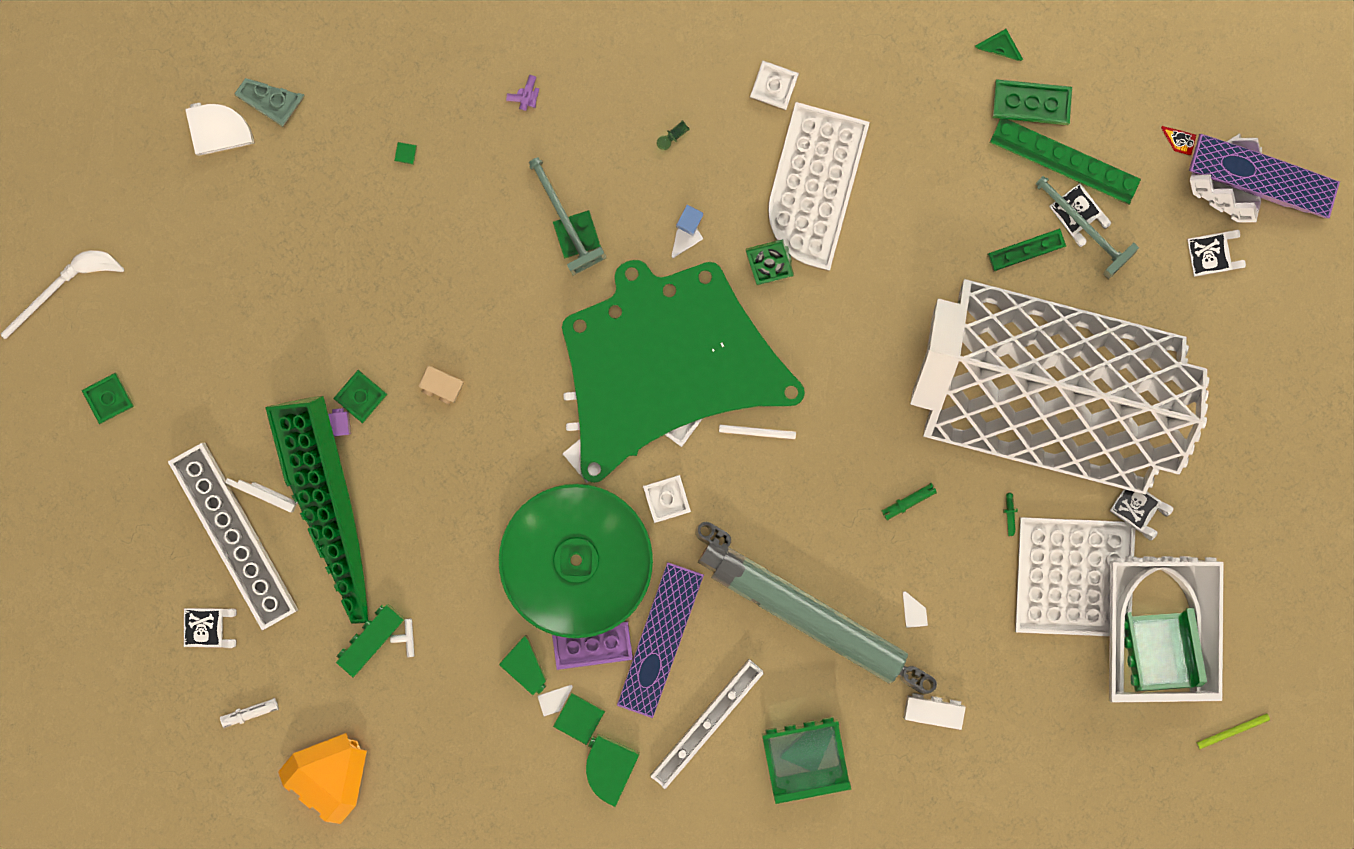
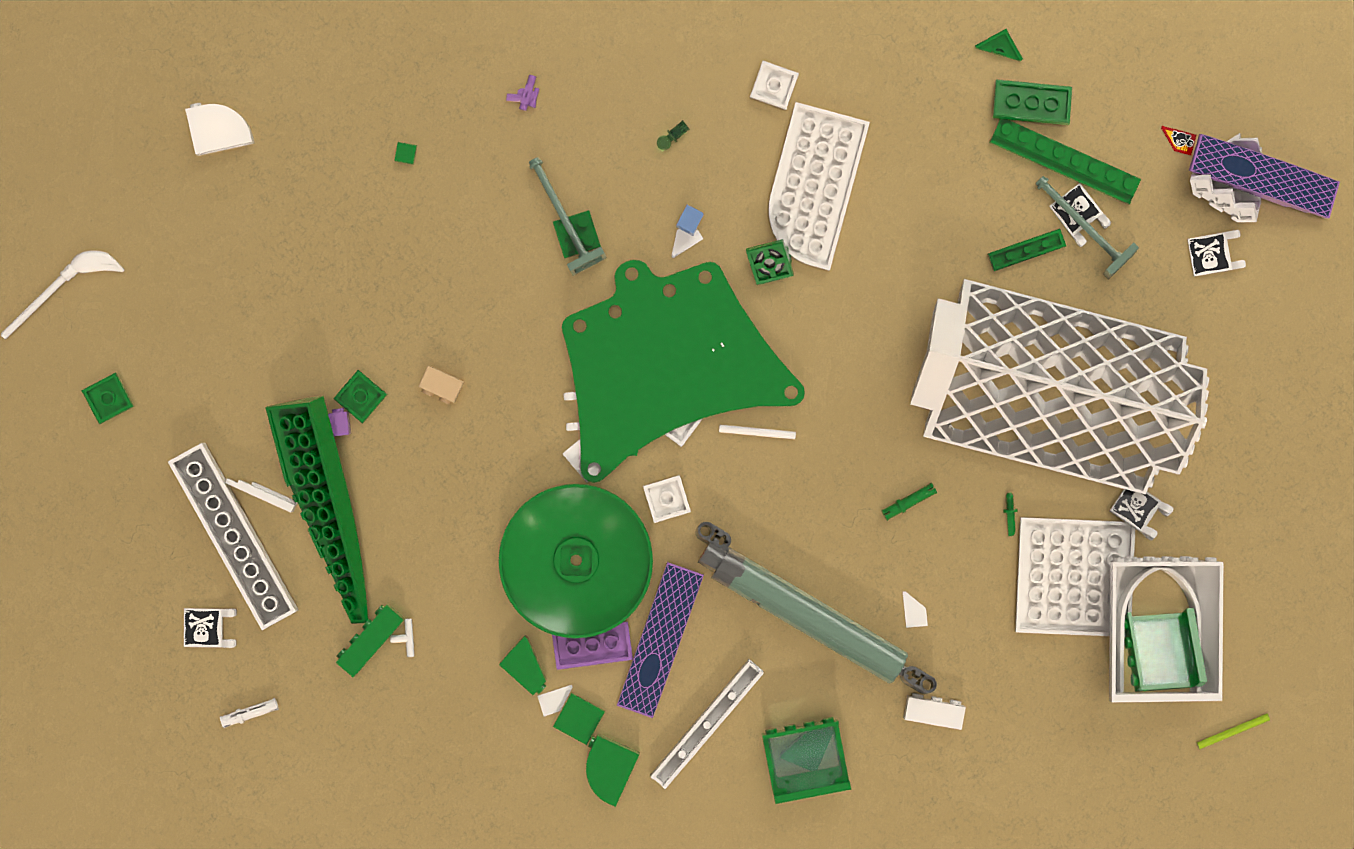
(269, 100): sand green wing -> none
(326, 776): light orange panel -> none

